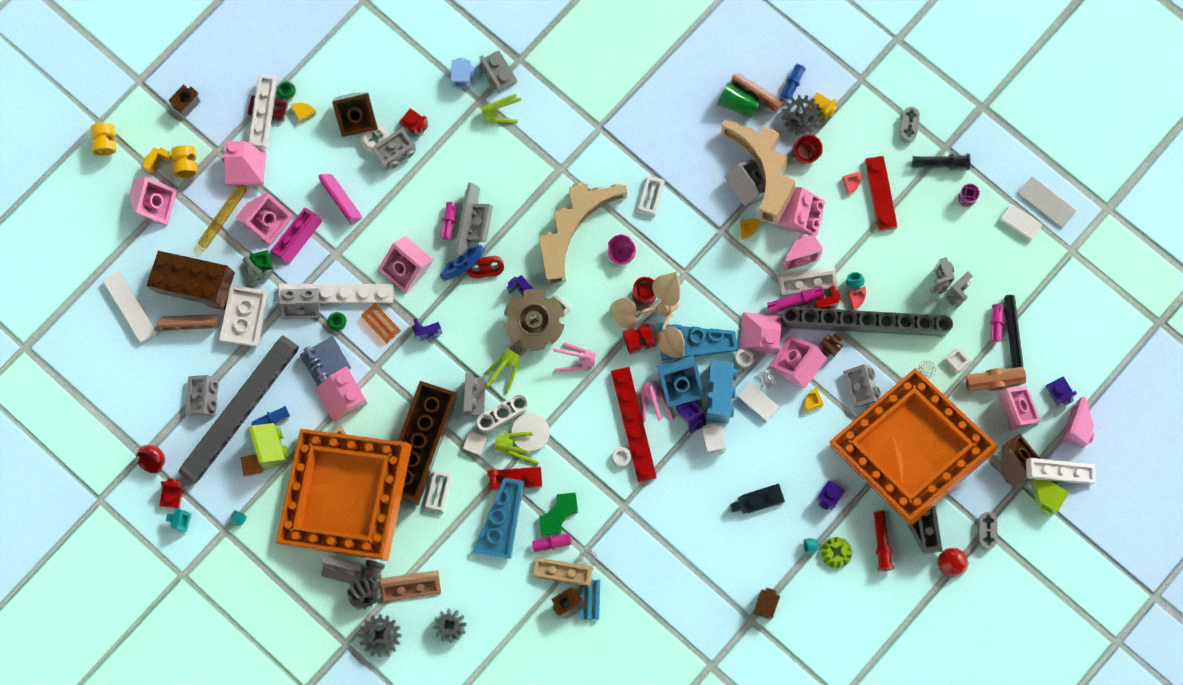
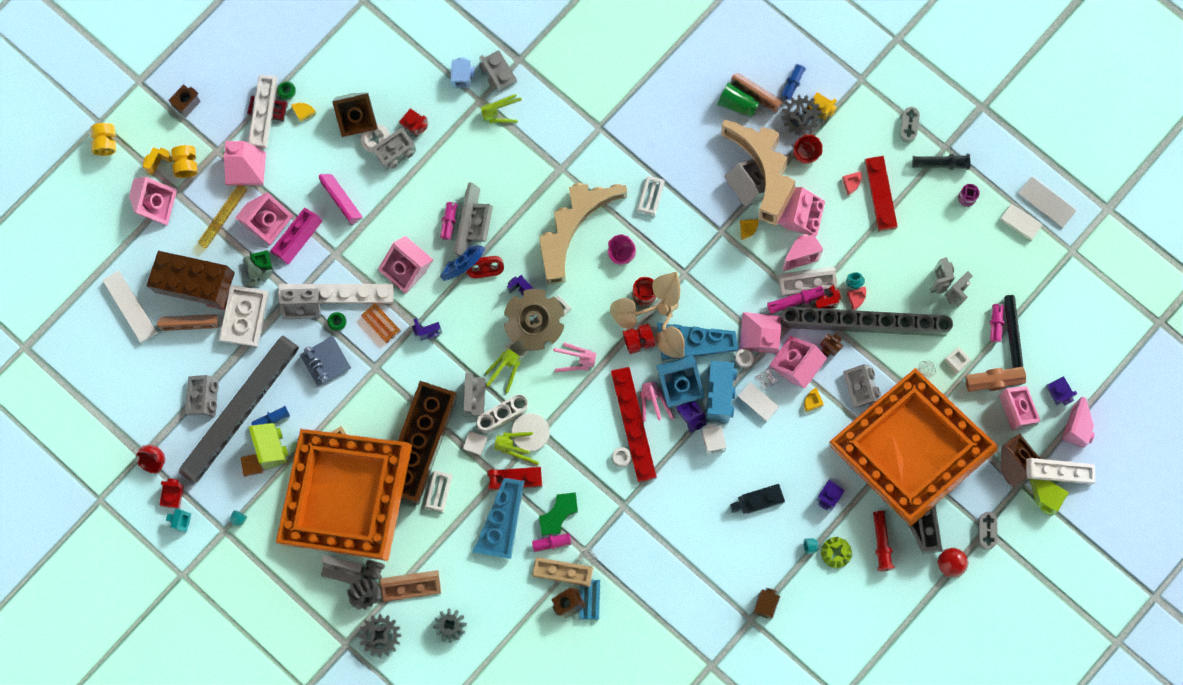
(341, 394): bright pink slope -> none

